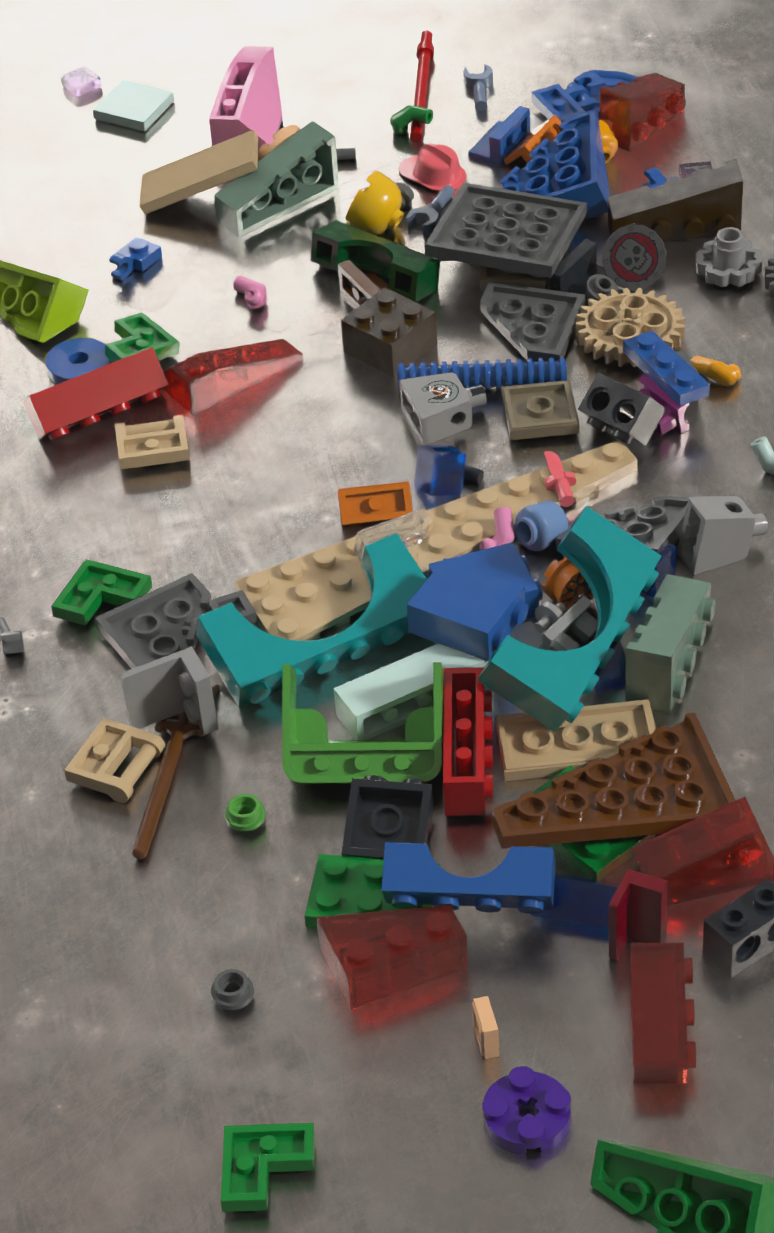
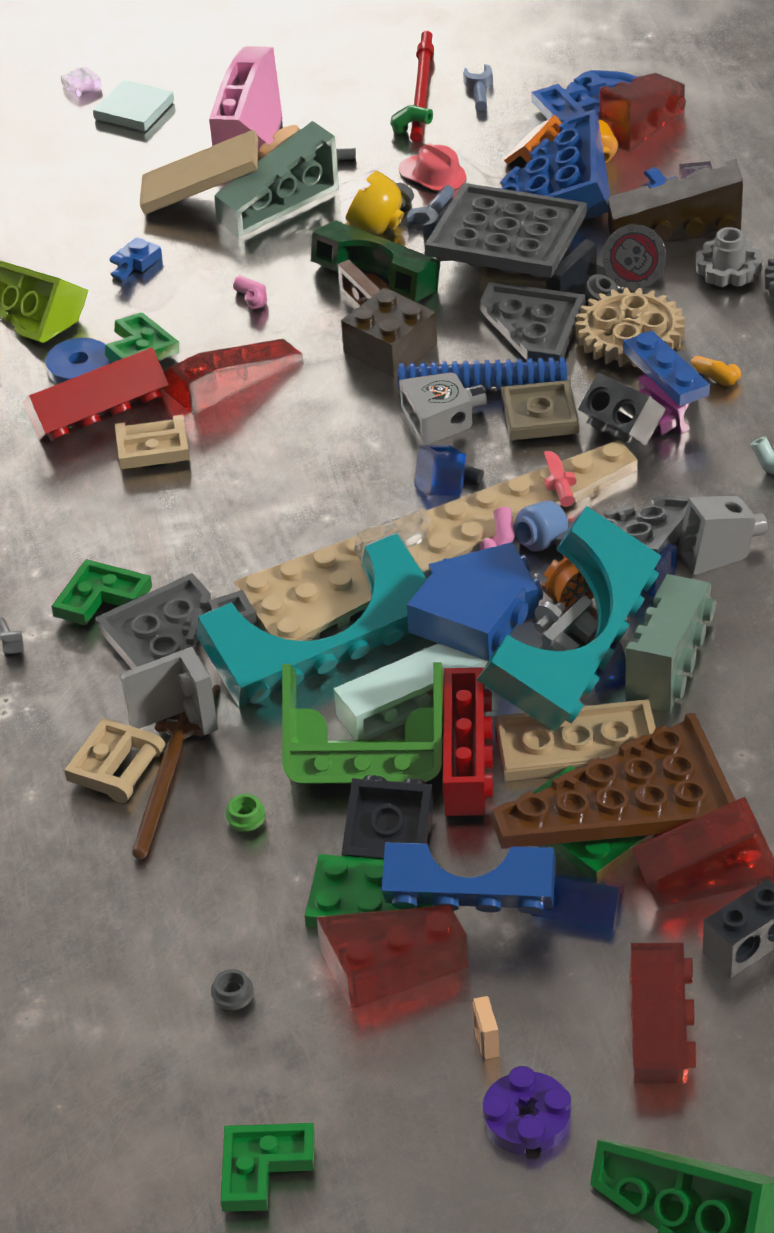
(374, 503): orange panel -> none
(502, 137): blue panel -> none
(637, 911): dark red panel -> none

